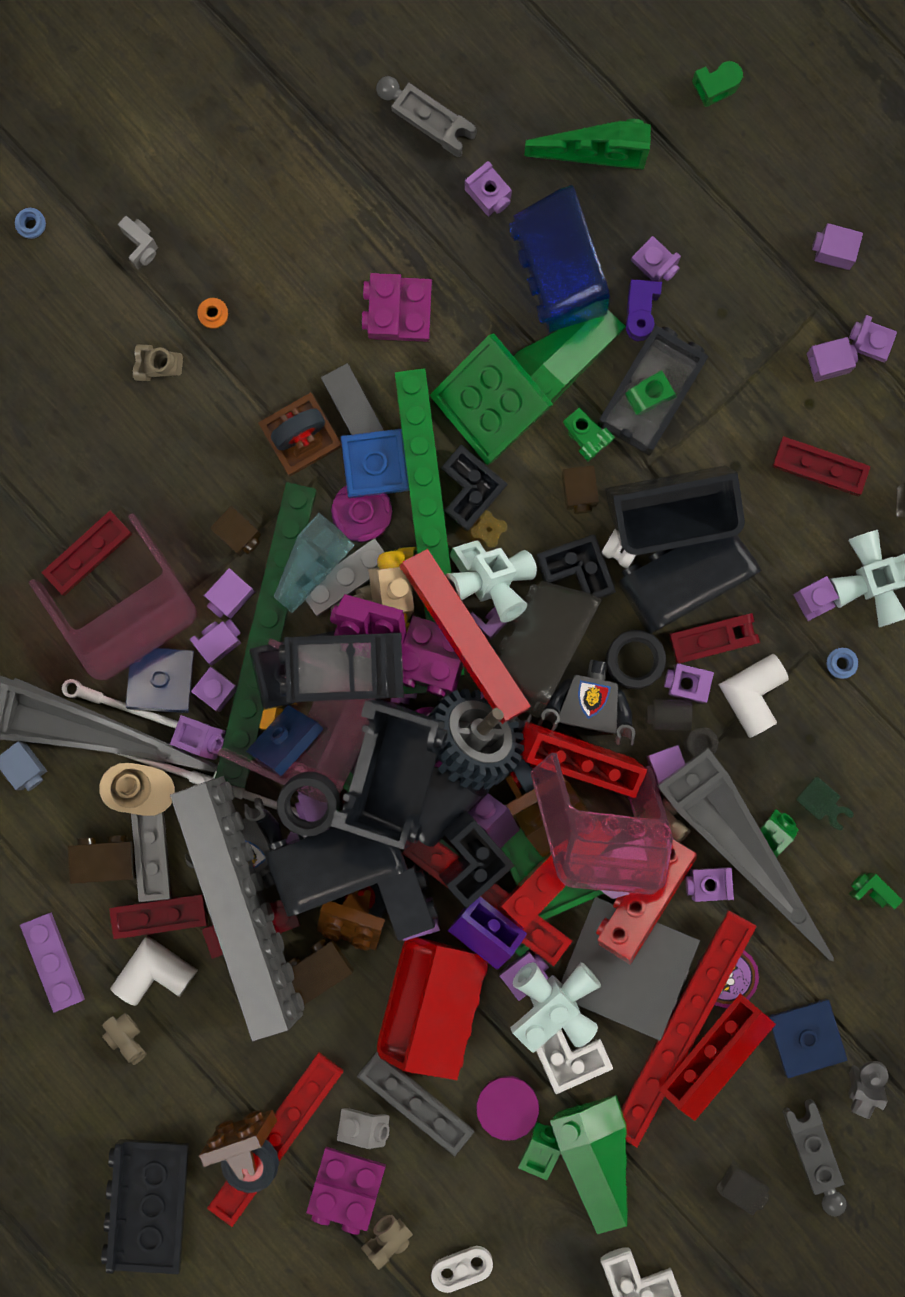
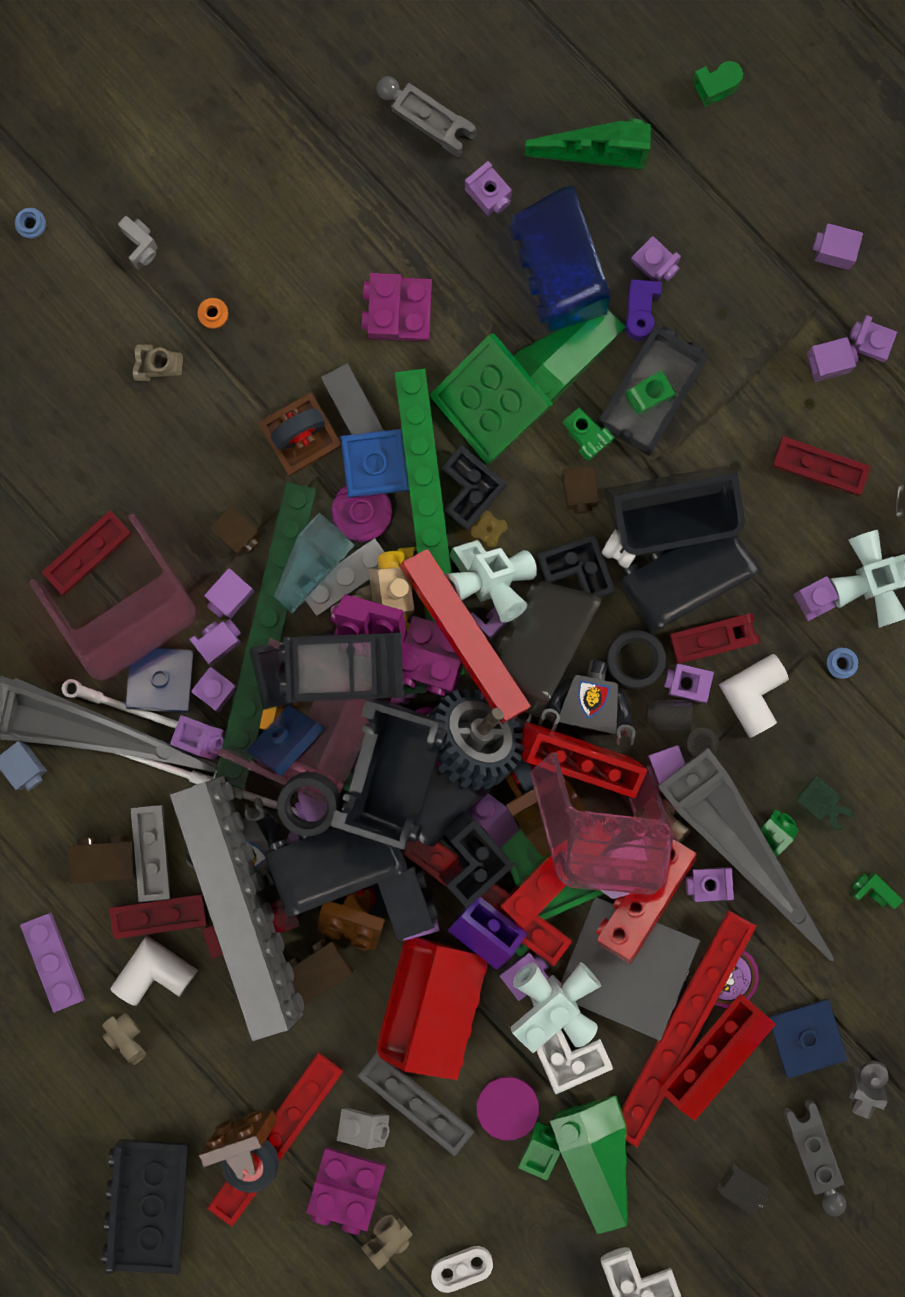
(136, 789): tan piece -> none

